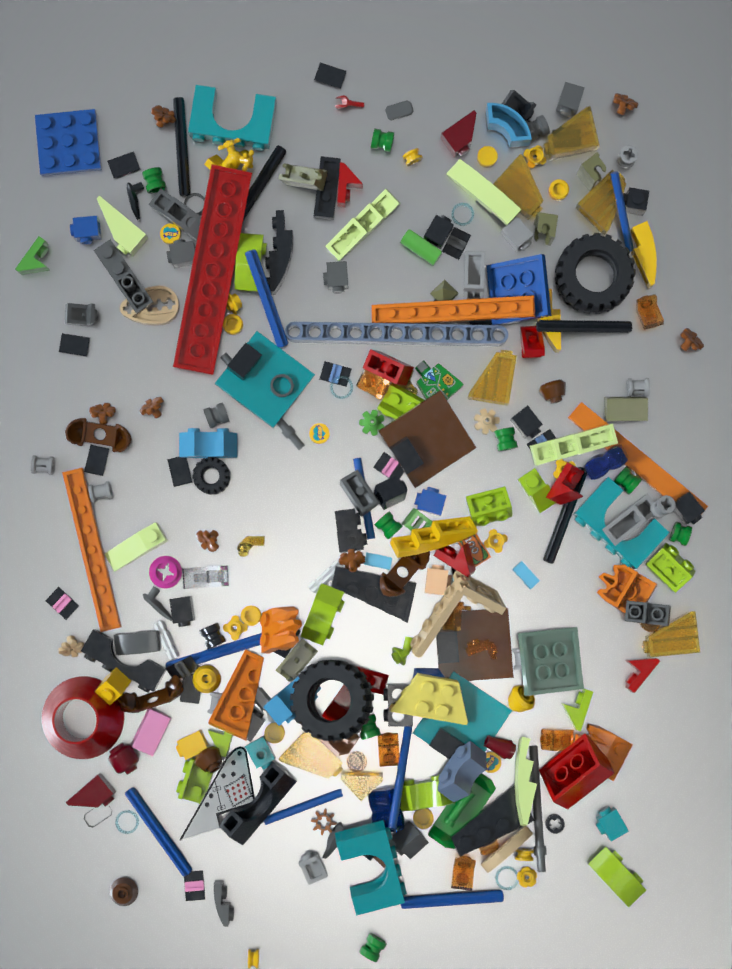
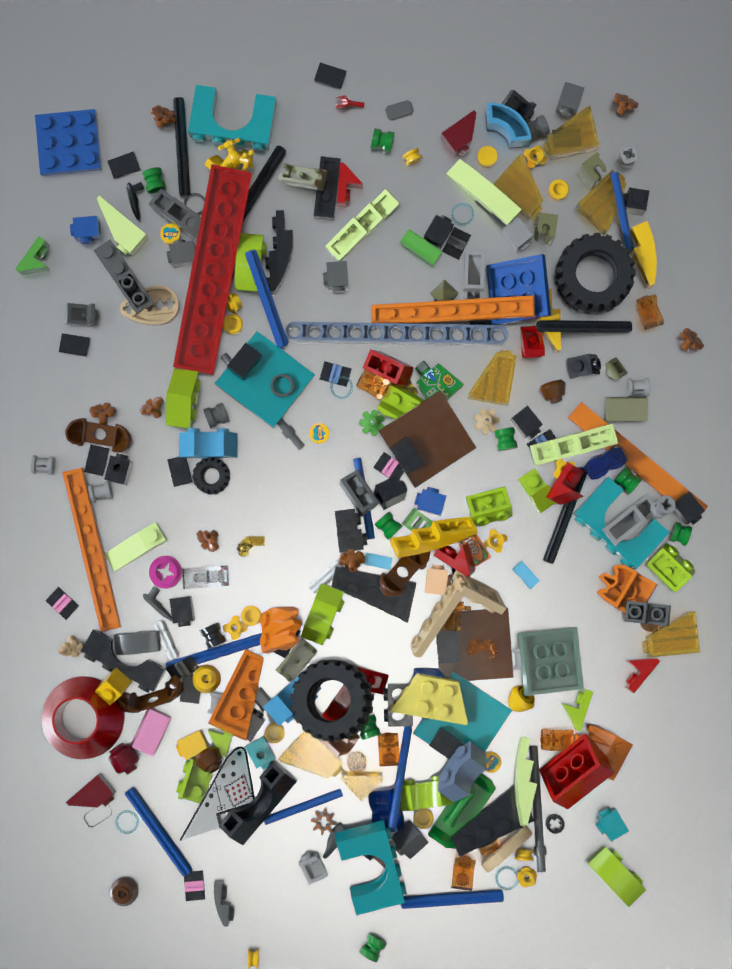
(118, 469): none -> black brick
(182, 397): none -> lime brick
(400, 655): lime plate -> none
(502, 747): dark red cone -> none
(584, 366): none -> black bracket
(615, 369): none -> olive slope

